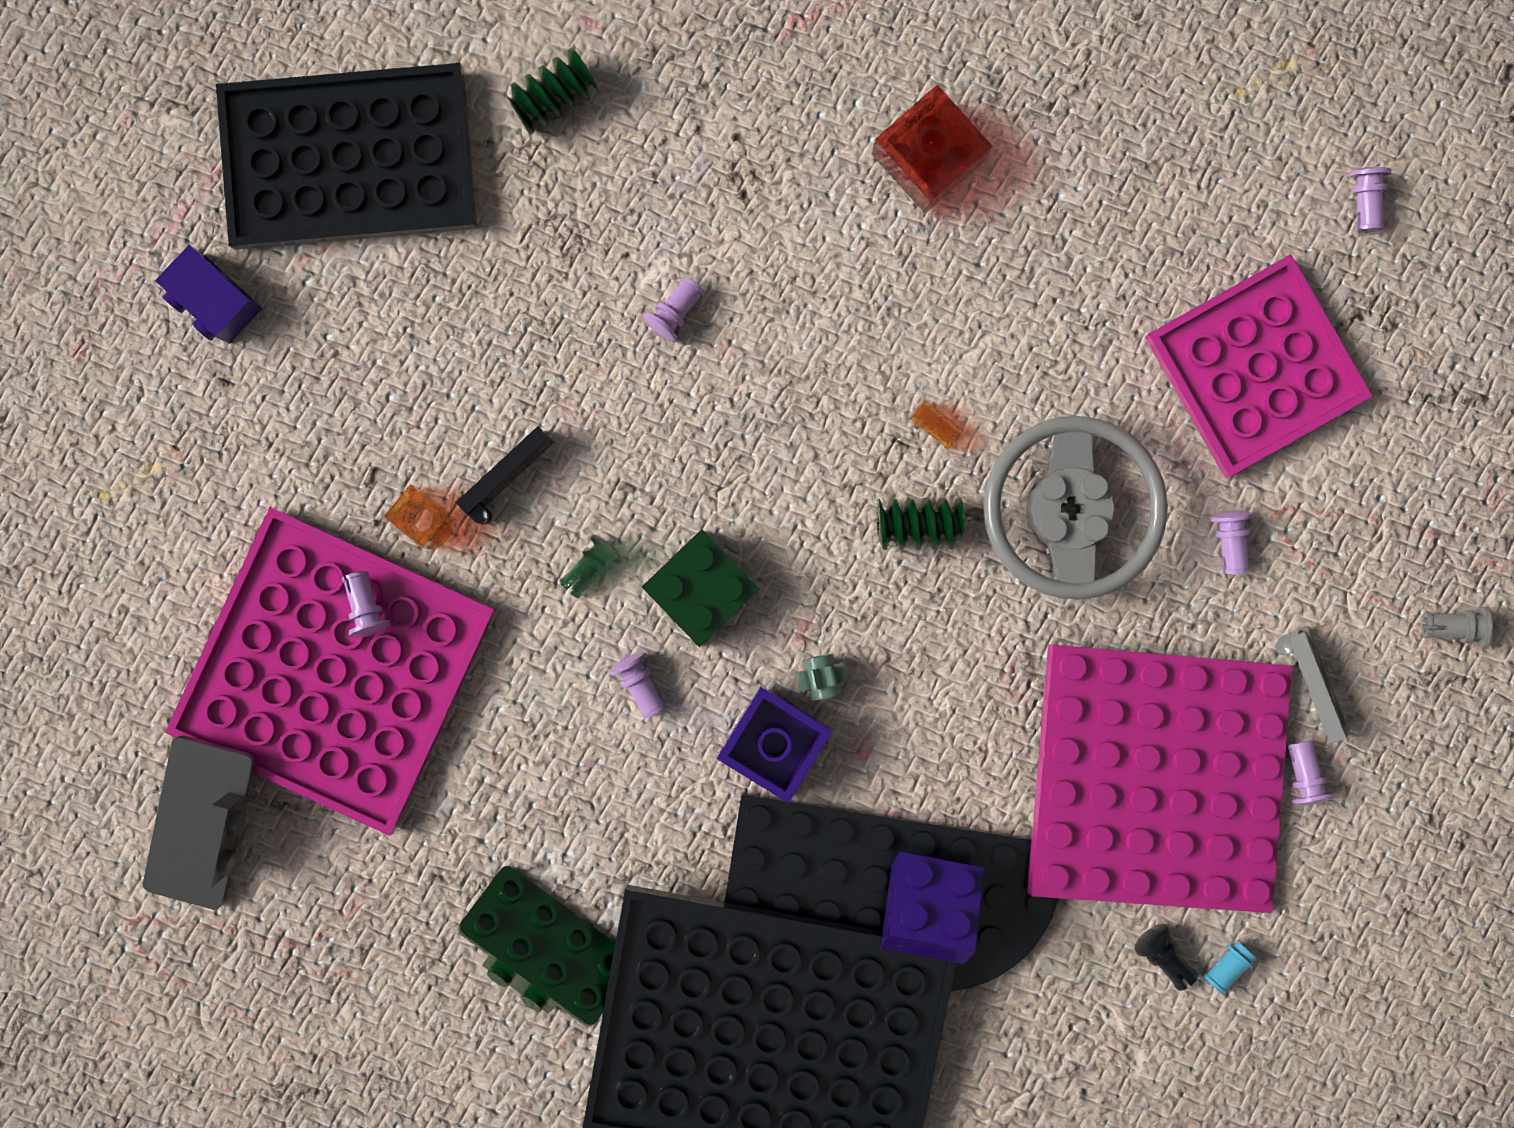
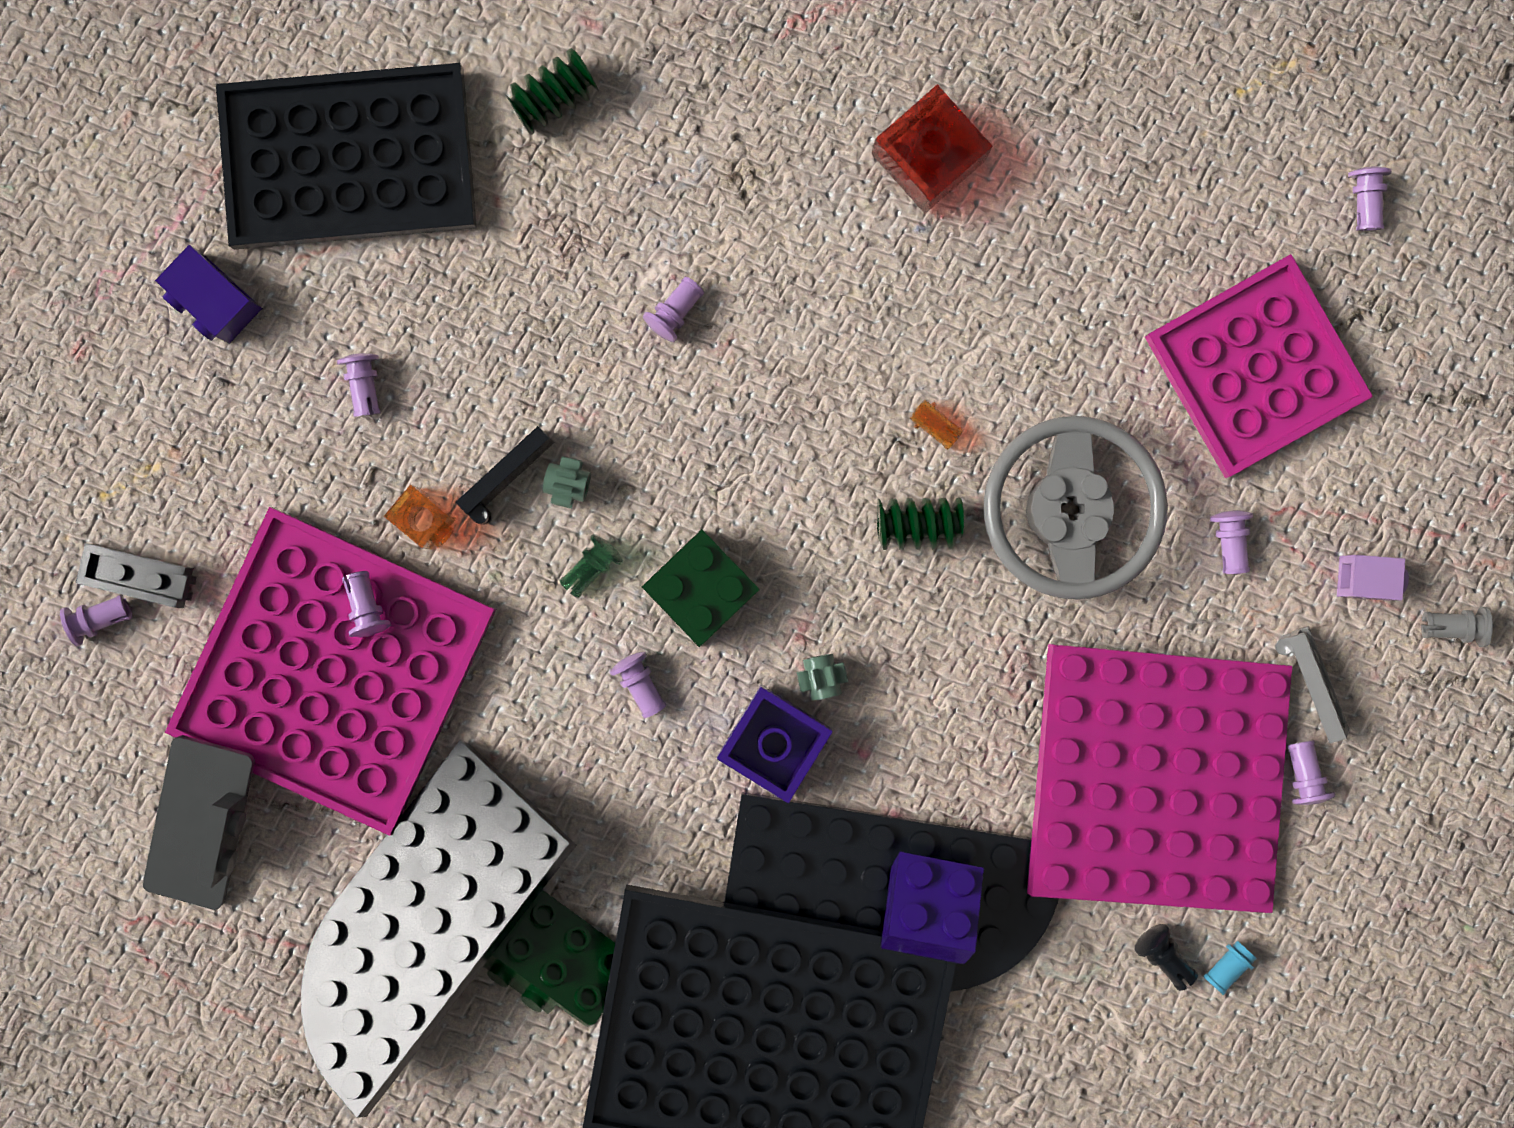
(91, 619): none -> lavender pin
(135, 576): none -> hinge
(361, 382): none -> lavender pin
(422, 923): none -> plate
(566, 482): none -> sand green gear
(1372, 577): none -> lavender brick

